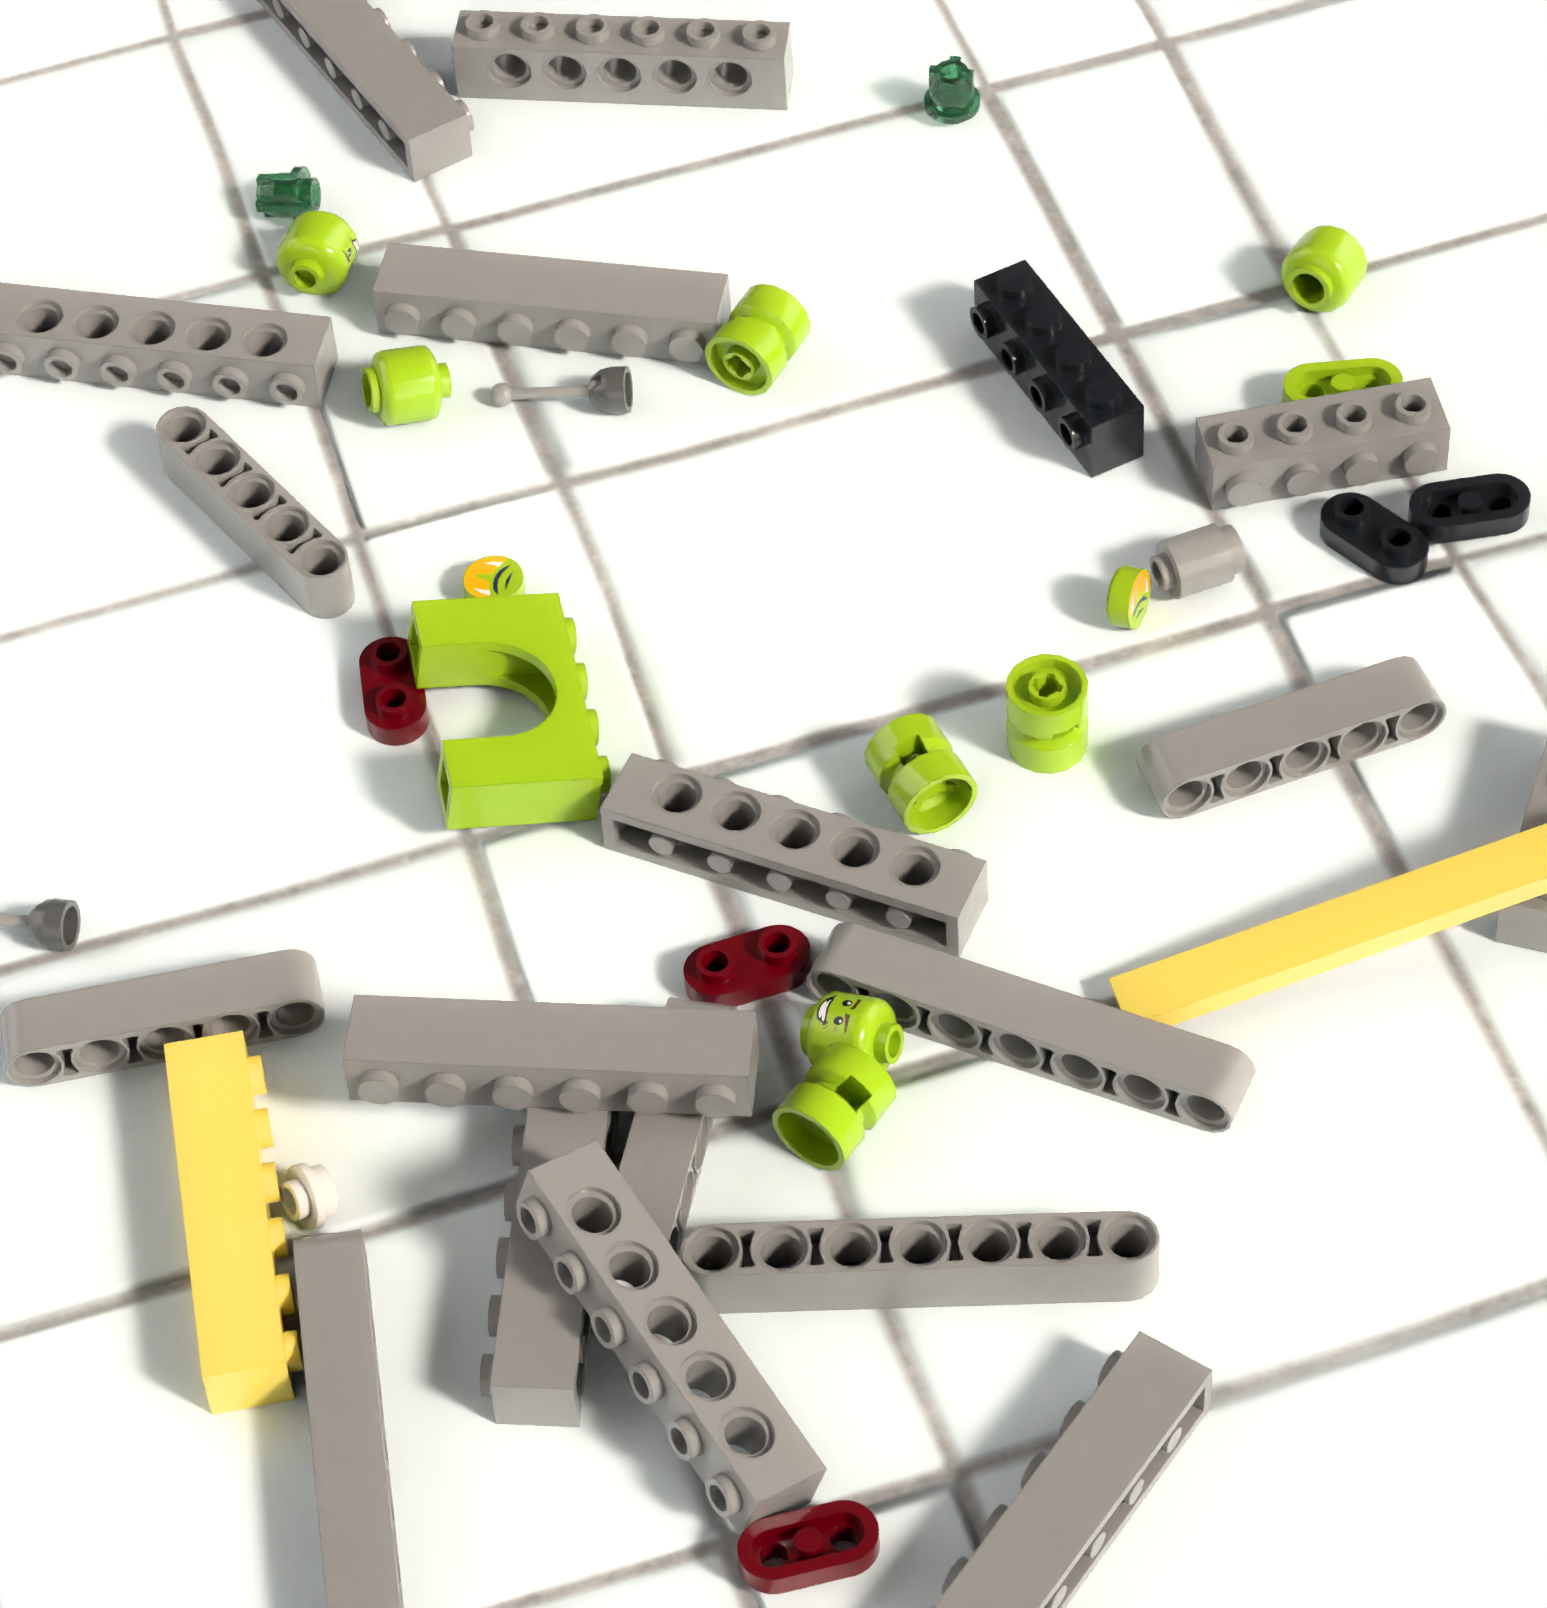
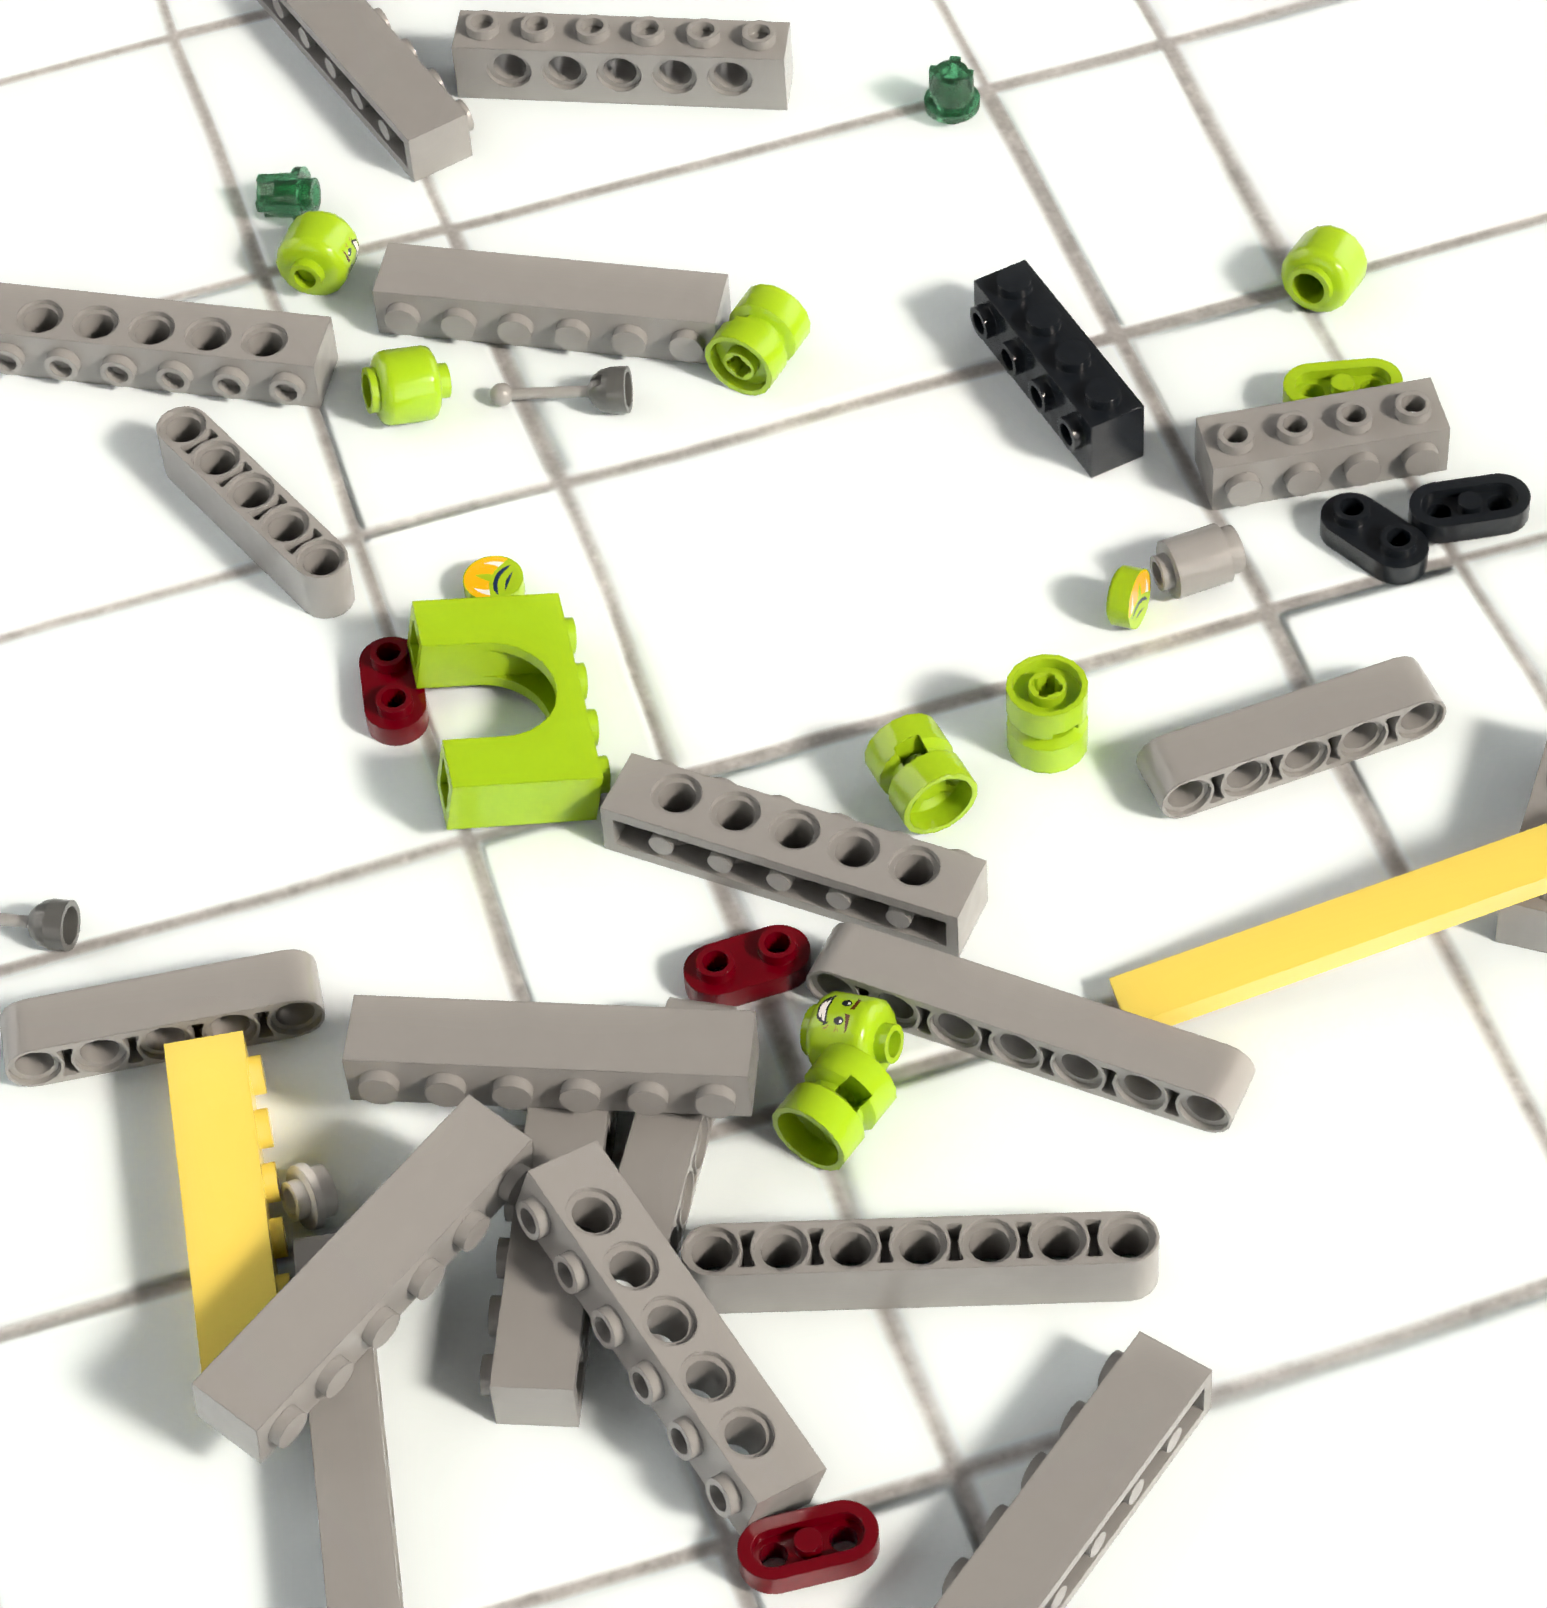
(363, 1280): none -> light grey brick

